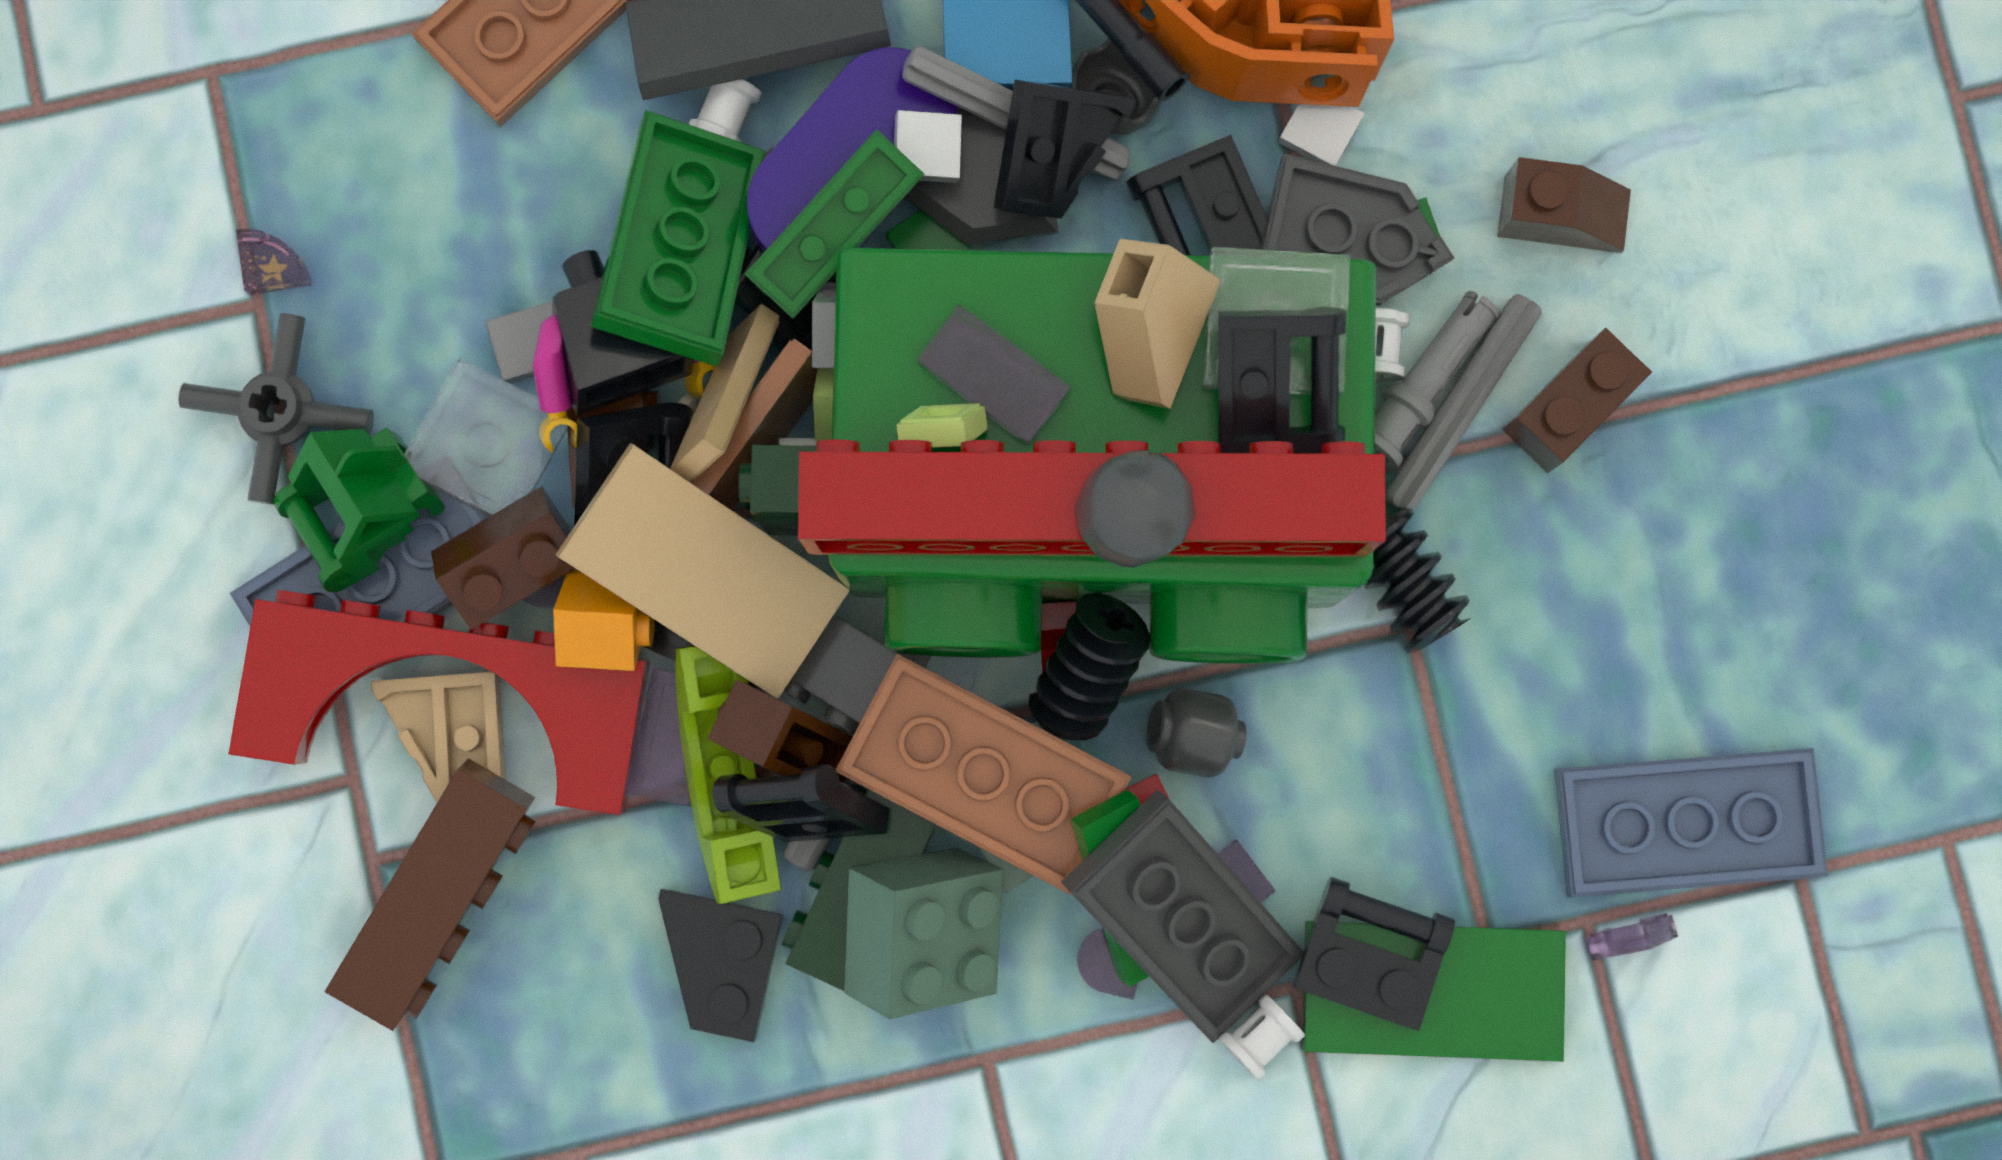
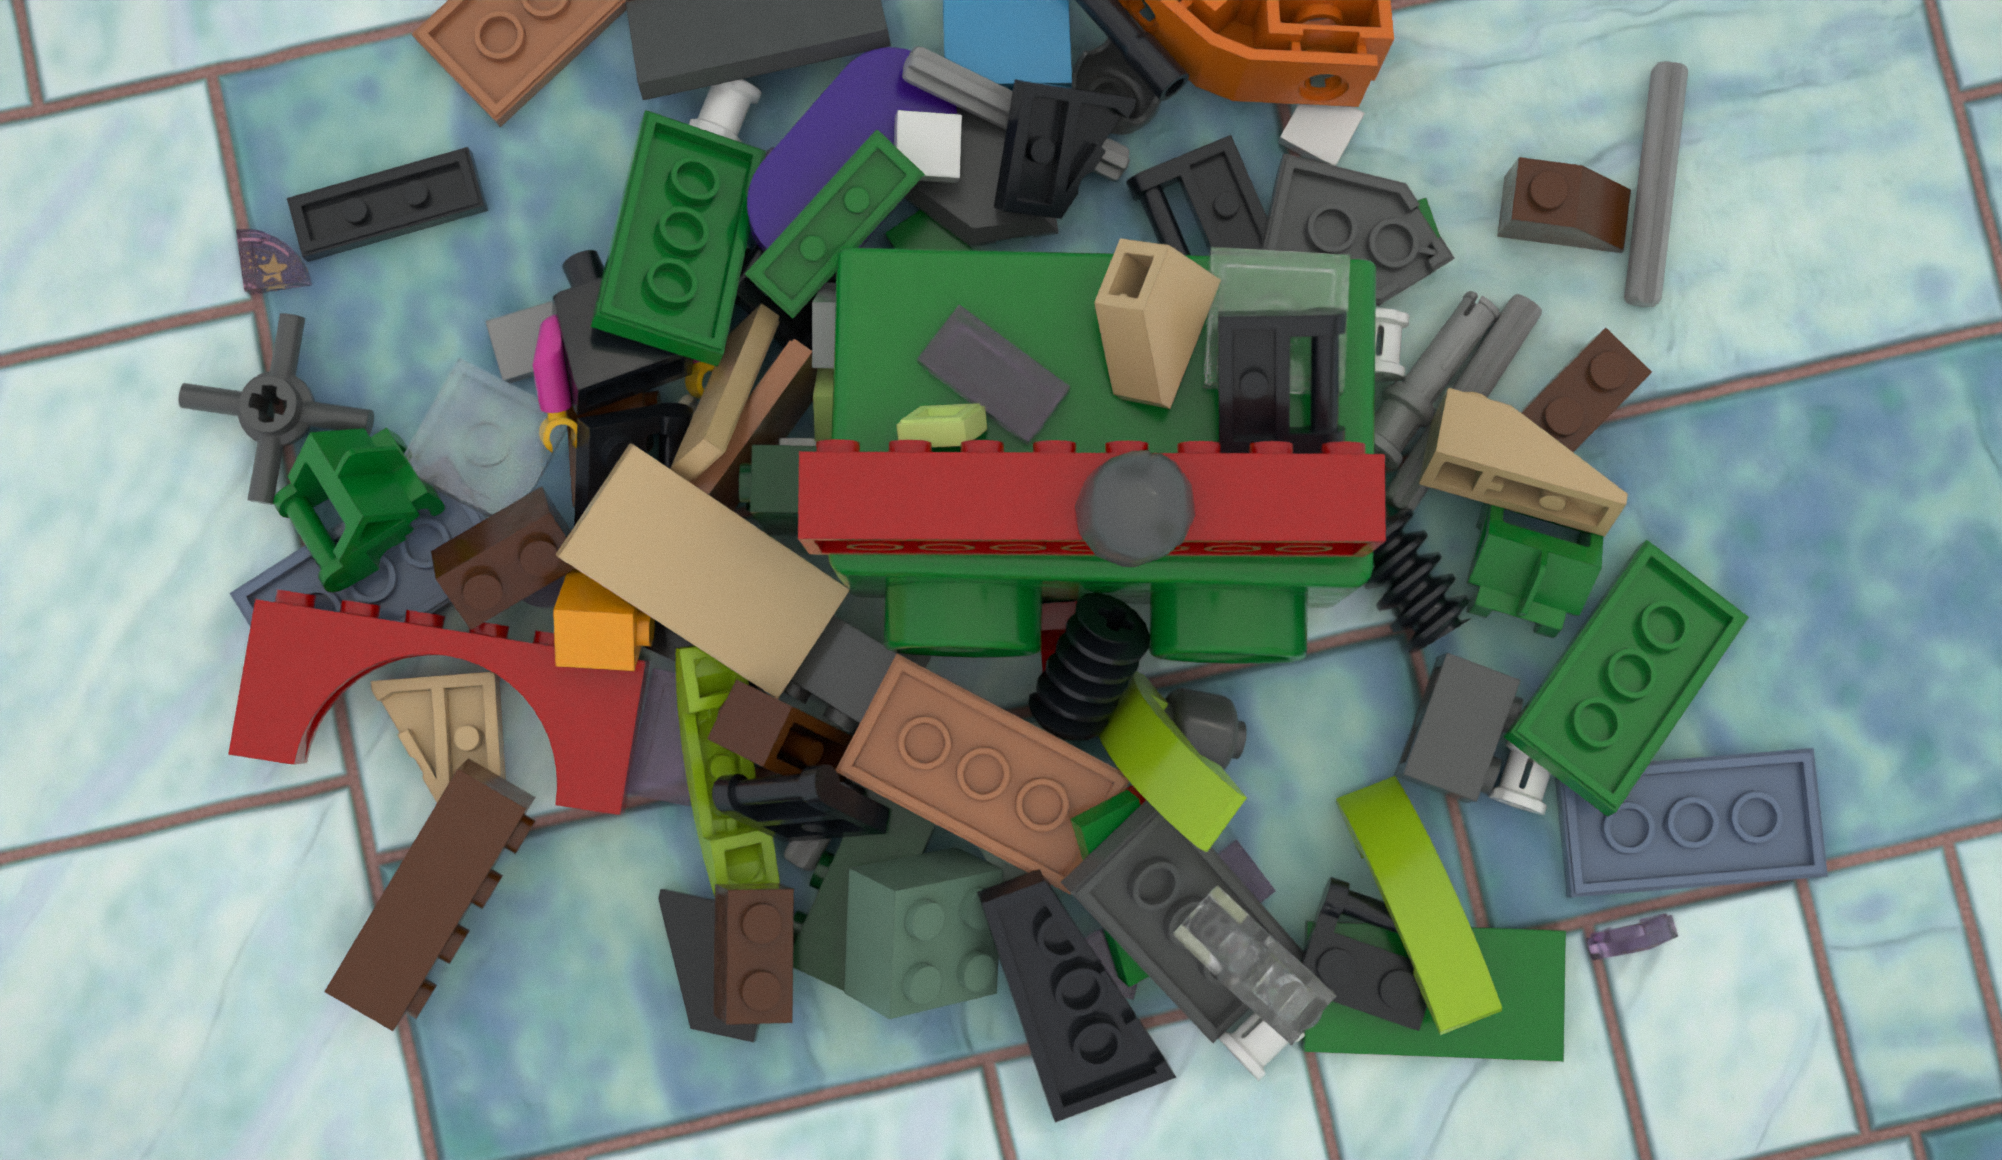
(387, 204): none -> black tile
(753, 953): none -> reddish brown brick
(1070, 1009): none -> black wing
(1167, 768): none -> lime slope
(1254, 965): none -> clear torso
(1421, 904): none -> lime slope
(1459, 729): none -> dark grey brick
(1510, 462): none -> tan slope
(1511, 794): none -> white bush
(1531, 572): none -> green piece
(1626, 678): none -> green tile
(1656, 184): none -> light grey axle

